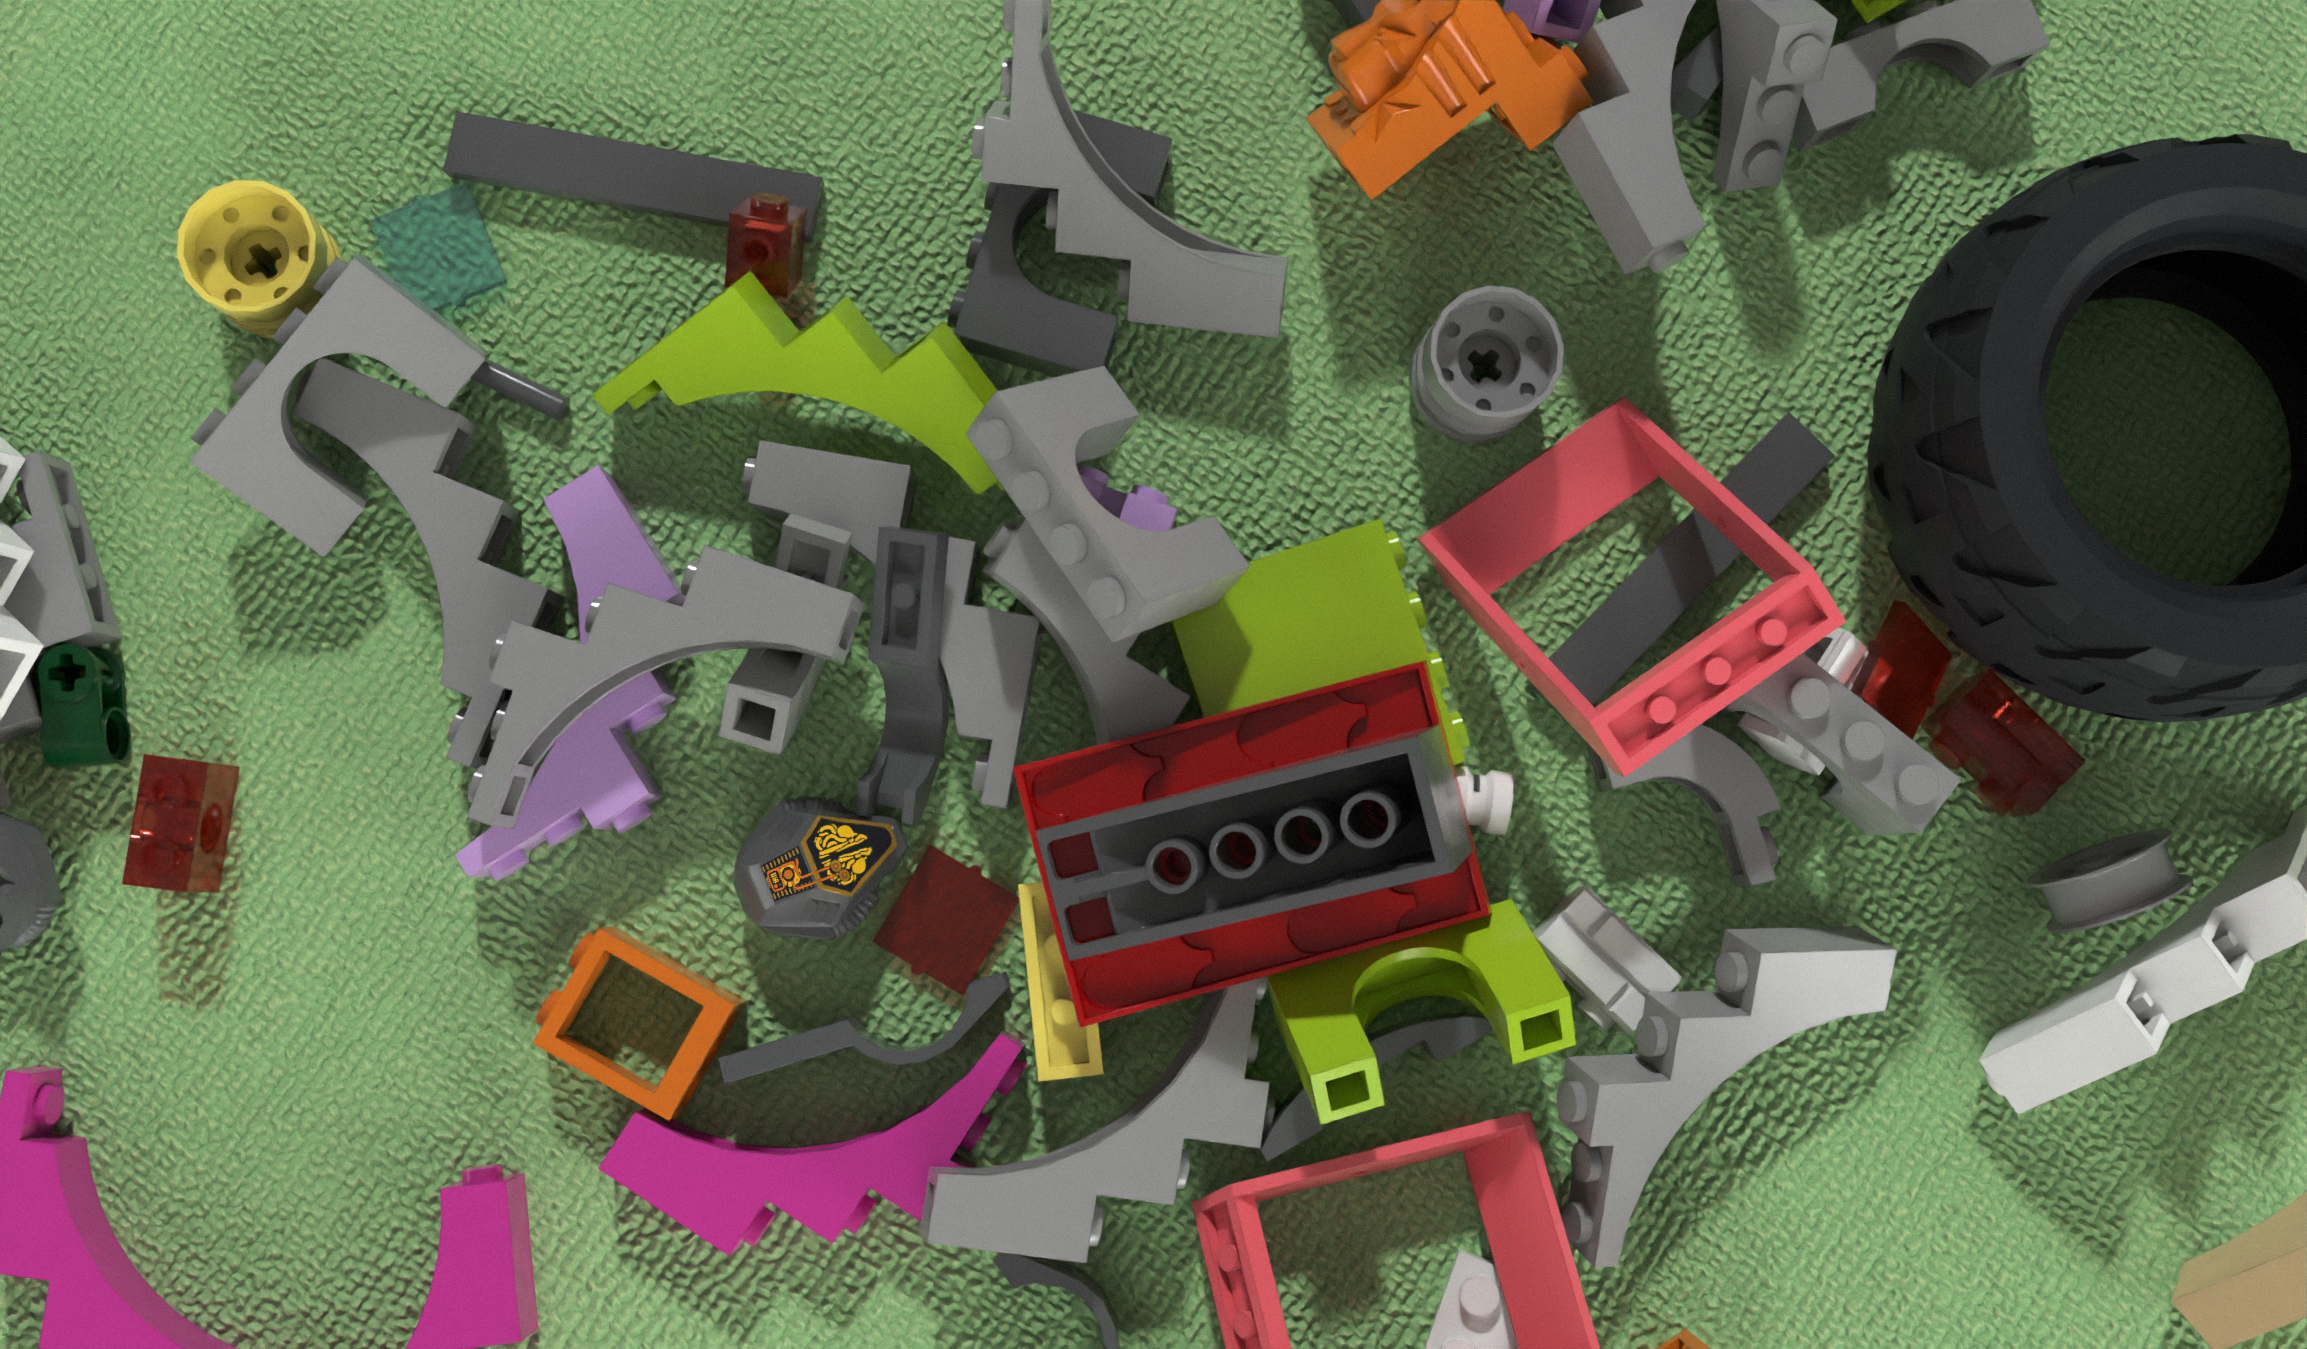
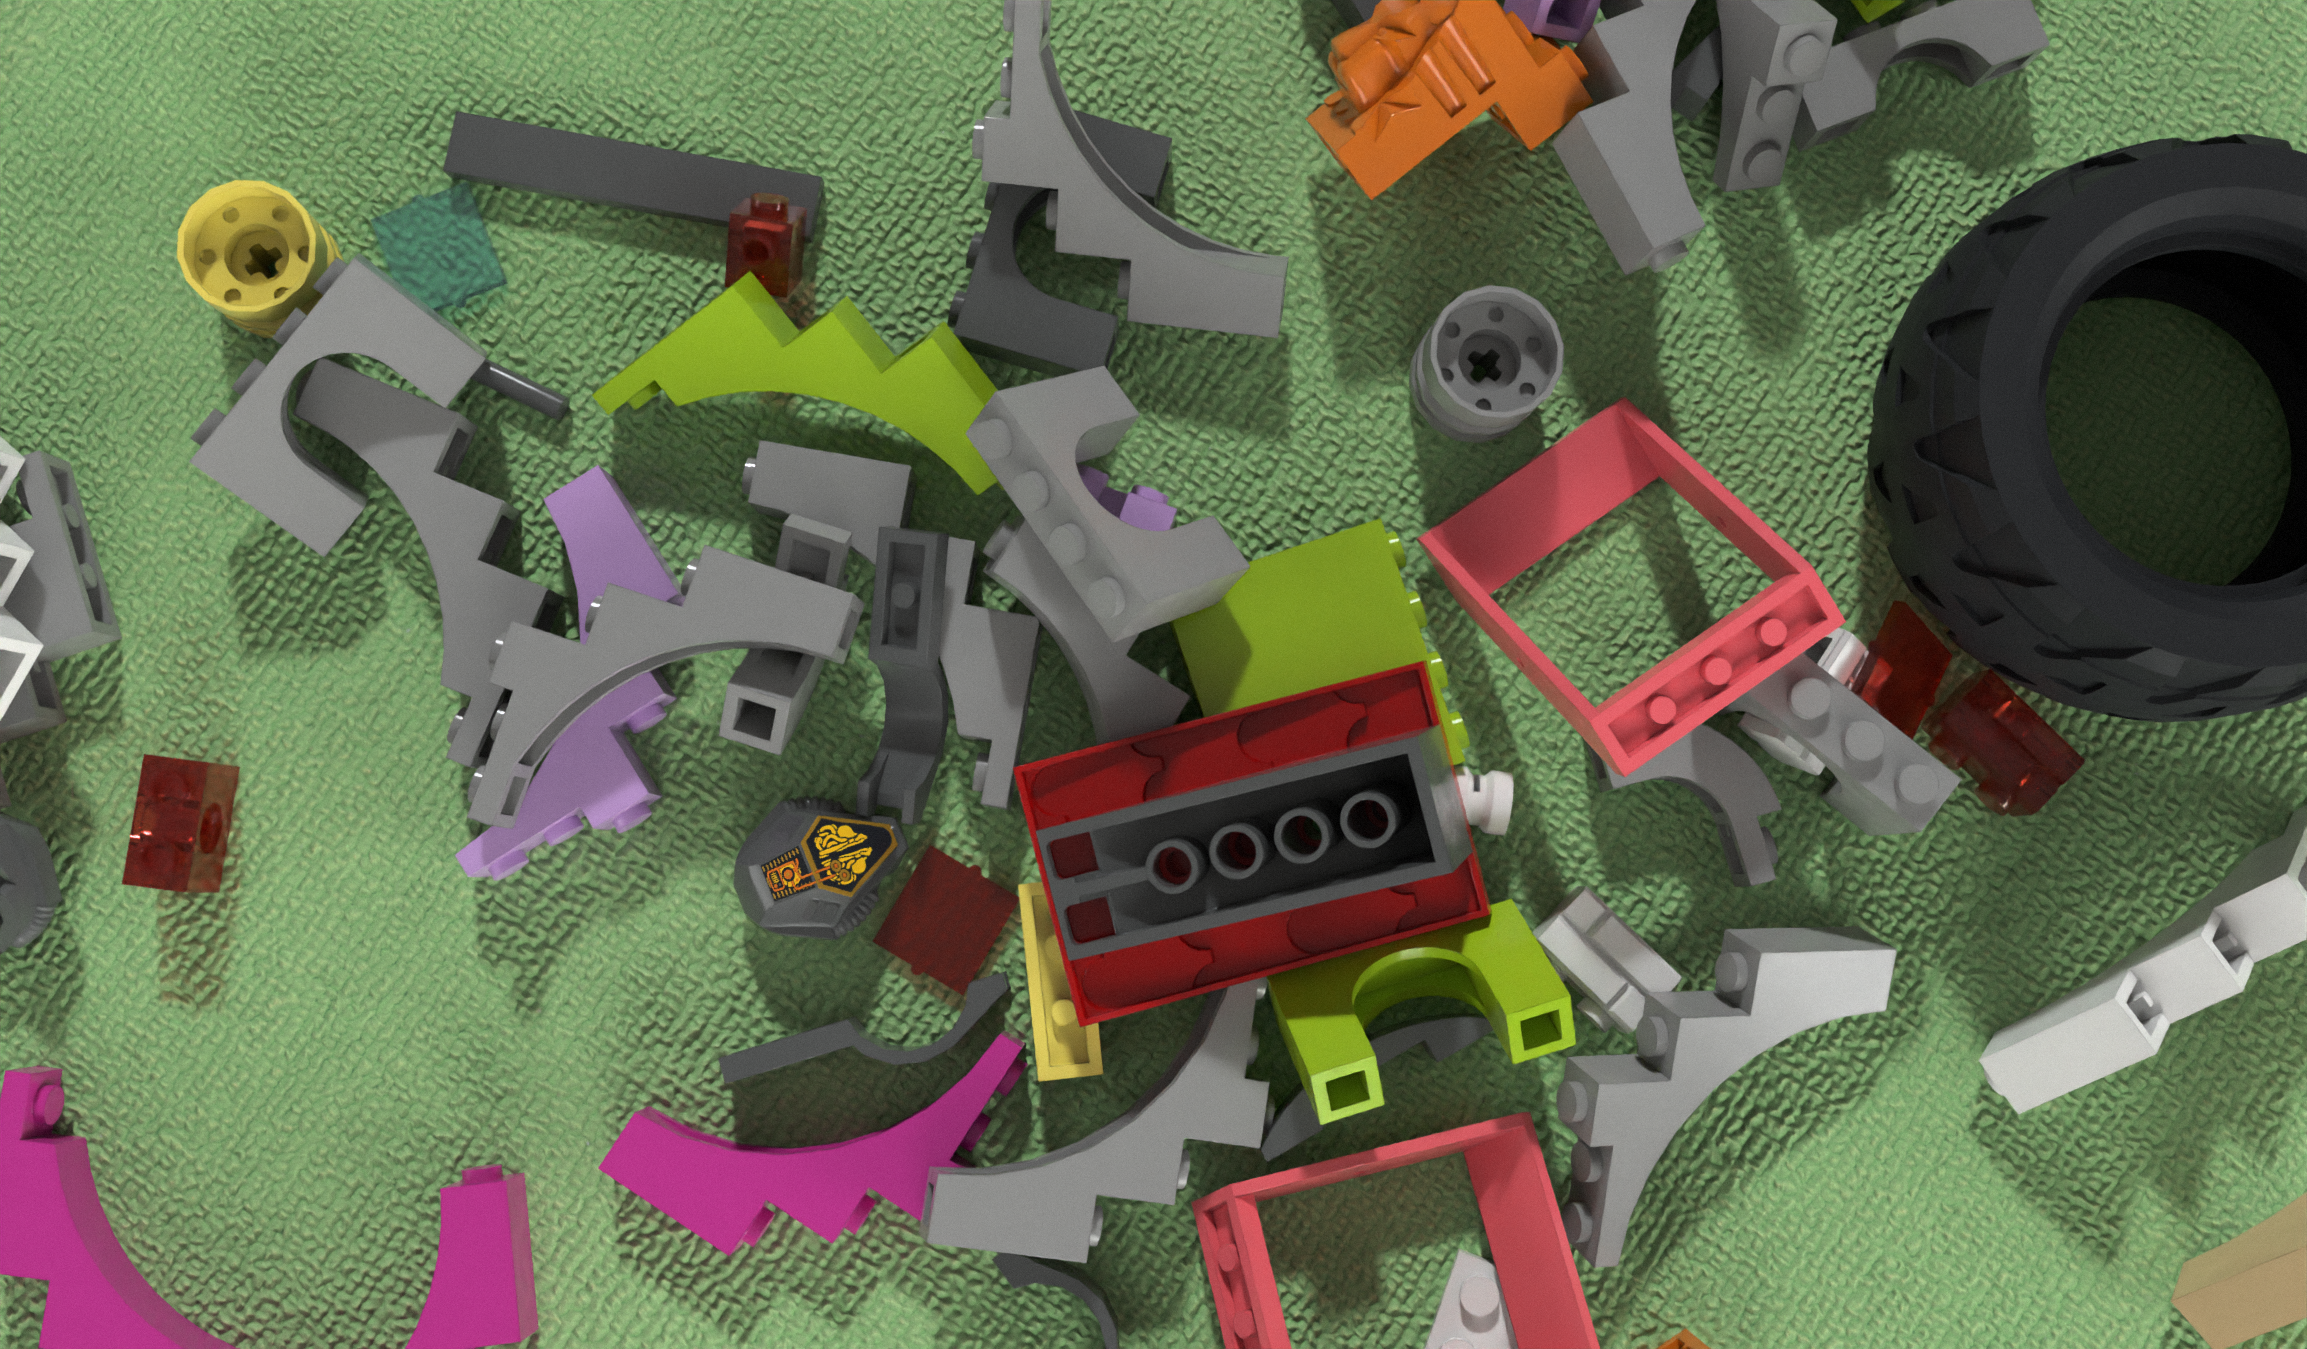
(83, 716): dark green piece -> none
(695, 1053): orange window -> none
(1685, 563): dark grey tile -> none
(2109, 881): light grey wheel -> none

